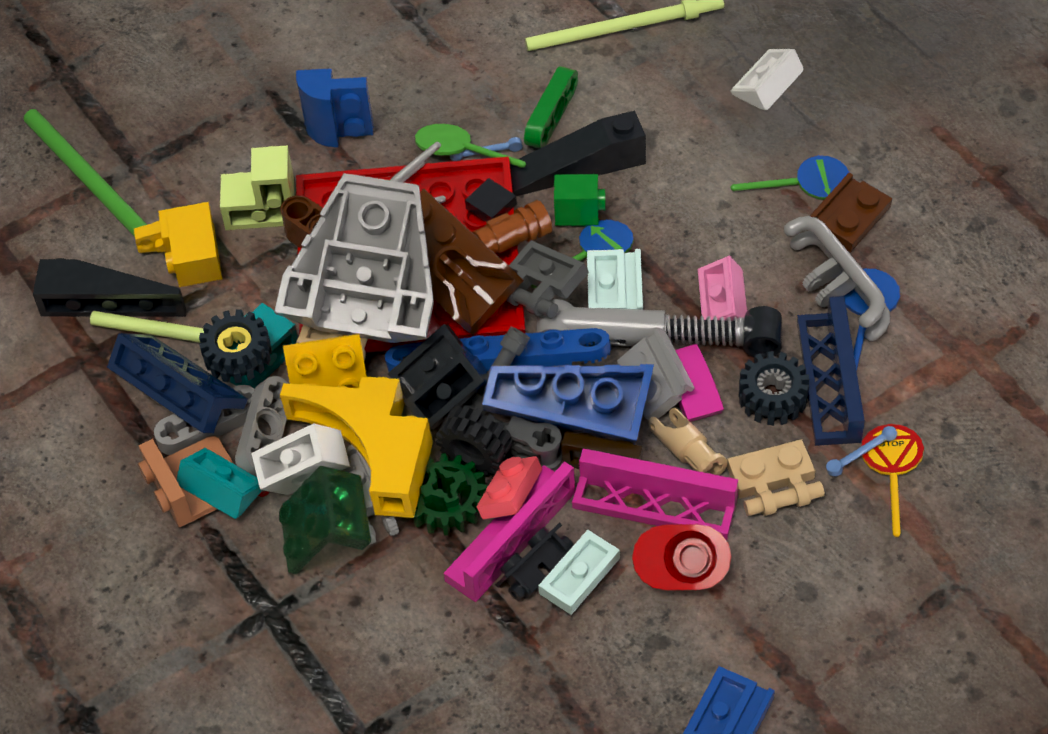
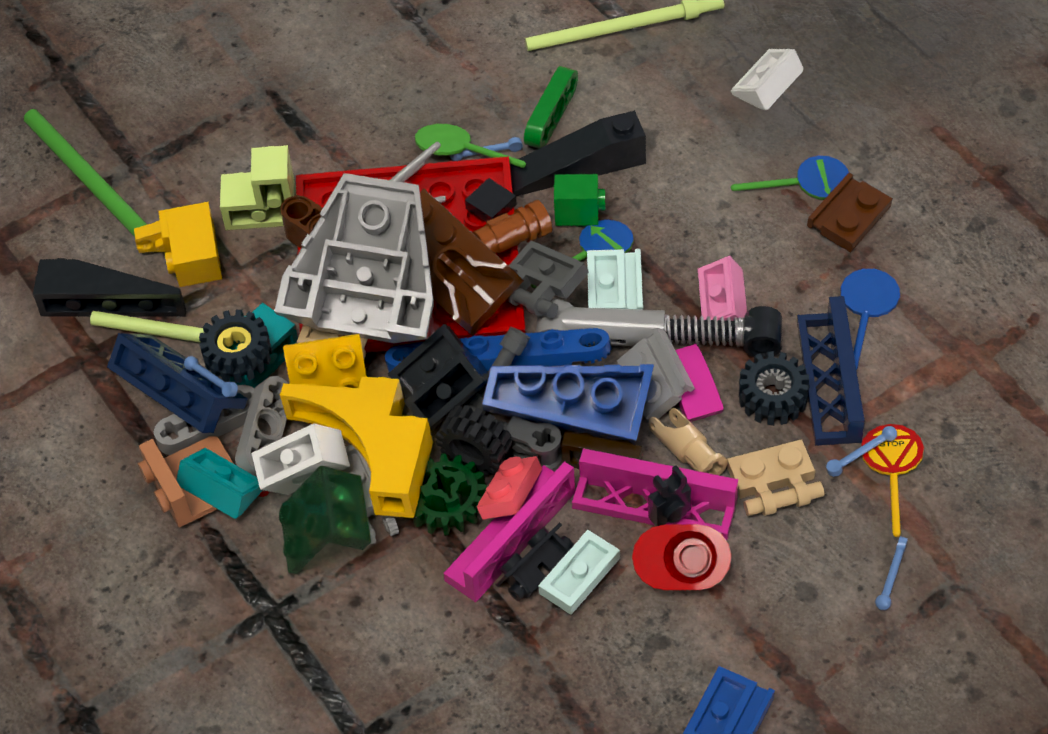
(229, 389): none -> medium blue hinge
(334, 106): blue brick -> none
(670, 500): none -> black plate
(842, 266): light grey piece -> none
(883, 601): none -> medium blue hinge

